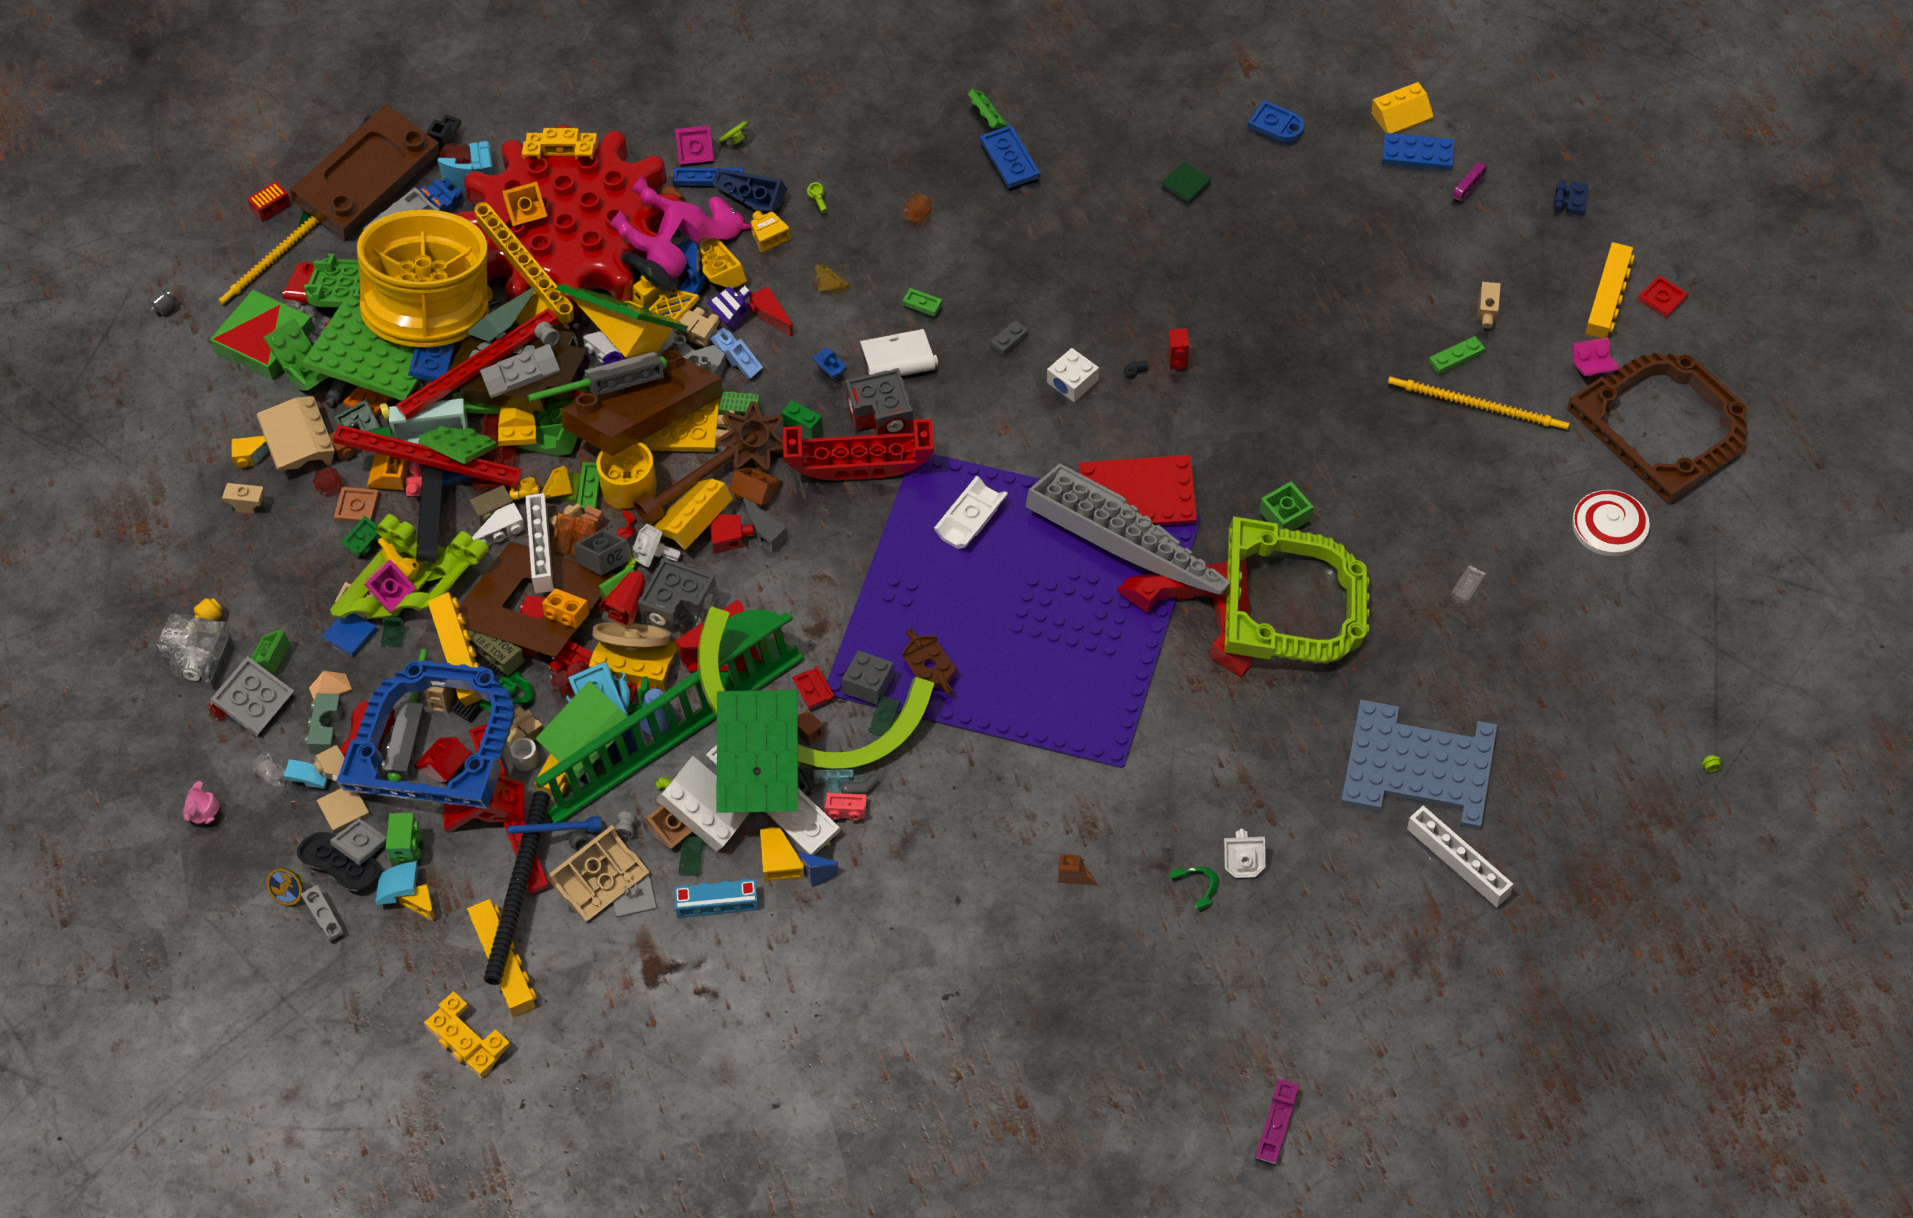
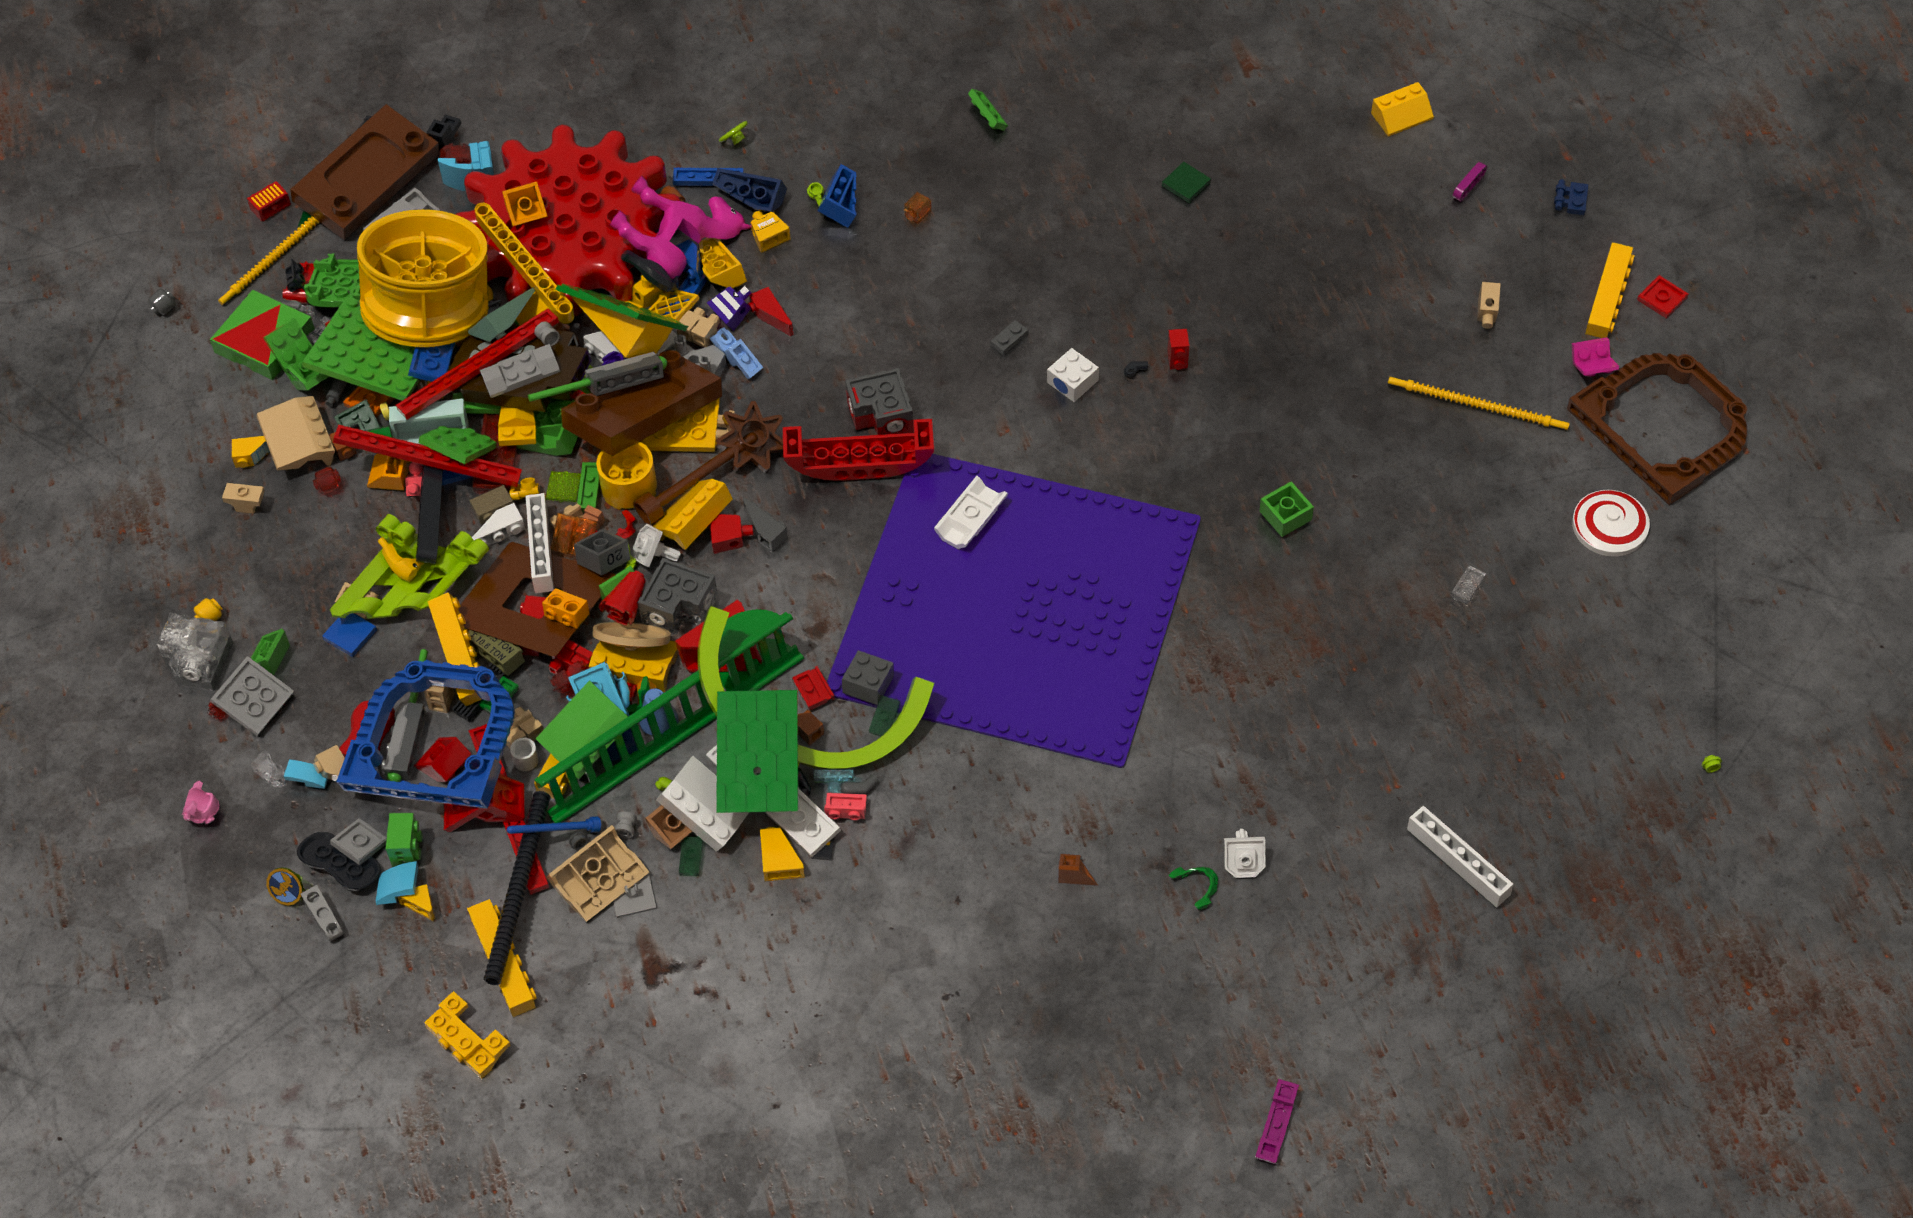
(295, 276): none -> black hinge
(325, 709): sand green arch -> none
(330, 683): light nougat slope -> none
(342, 809): tan tile -> none
(355, 504): nougat tile -> none
(361, 537): green bracket -> none
(389, 585): dark pink slope -> none
(392, 632): clear green bracket -> none
(441, 196): blue hips -> none
(524, 684): green helmet -> none
(557, 484): yellow slope -> none
(560, 143): yellow bracket -> none
(694, 144): dark pink bracket -> none
(716, 898): dark azure brick -> none
(737, 402): bright green brick -> none
(754, 485): dark orange slope -> none
(798, 415): green brick -> none
(818, 868): blue slope -> none
(828, 279): clear yellow slope -> none
(830, 363): blue hips -> none
(840, 197): none -> blue wedge
(904, 351): white door -> none
(922, 302): bright green plate -> none
(928, 650): reddish brown plate -> none
(1010, 156): blue plate -> none
(1117, 527): light grey wedge -> none
(1150, 588): red wedge -> none
(1154, 485): red plate -> none
(1260, 640): lime arch -> none
(1276, 122): blue tile -> none
(1417, 764): sand blue piece -> none
(1418, 151): blue plate -> none
(1456, 355): bright green plate -> none

